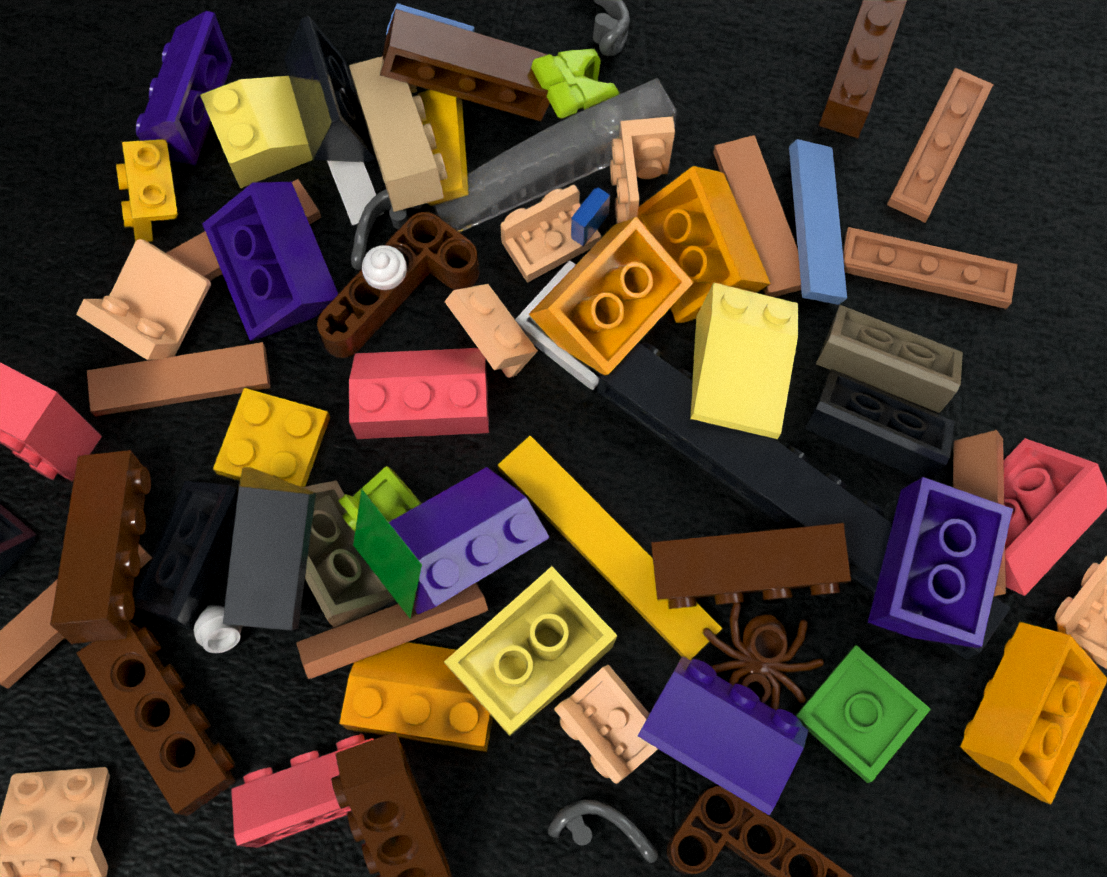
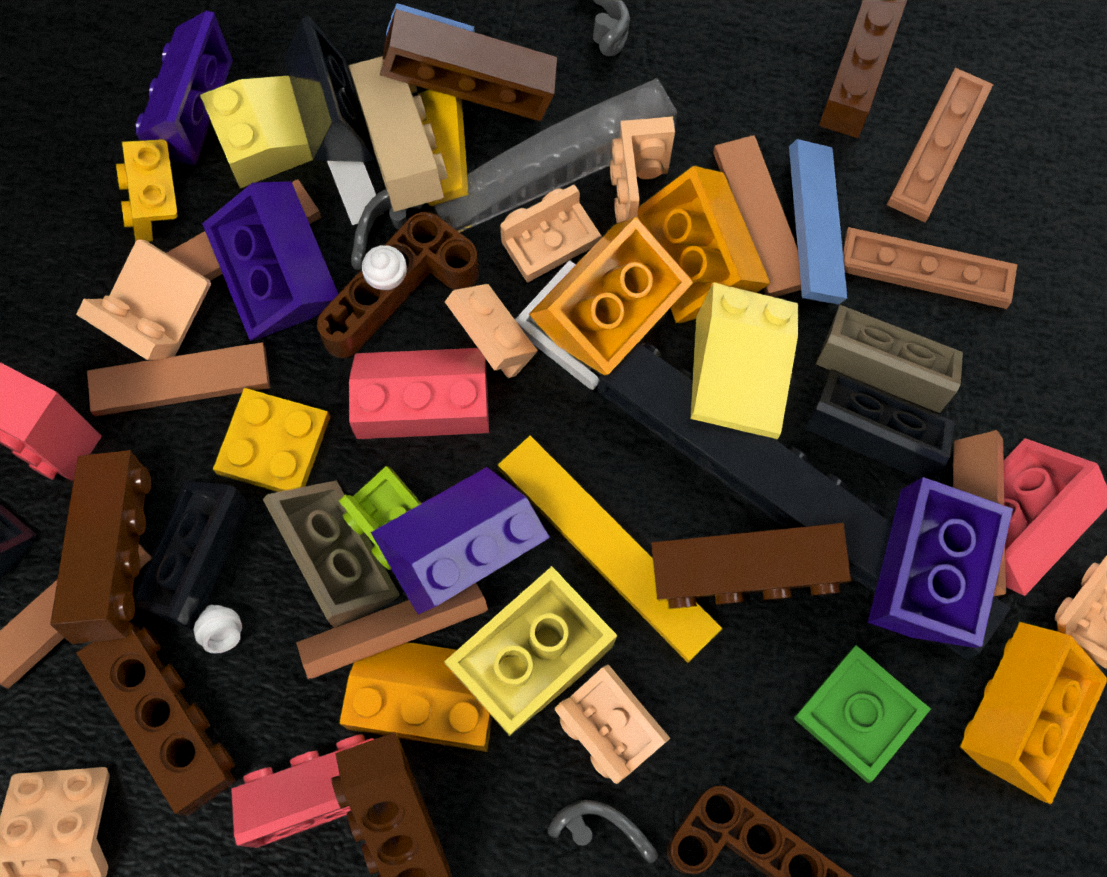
(268, 552): black slope -> none
(386, 554): green sticker -> none
(572, 80): lime piece -> none
(590, 216): blue tile -> none
(725, 734): dark purple slope -> none
(762, 655): reddish brown animal -> none

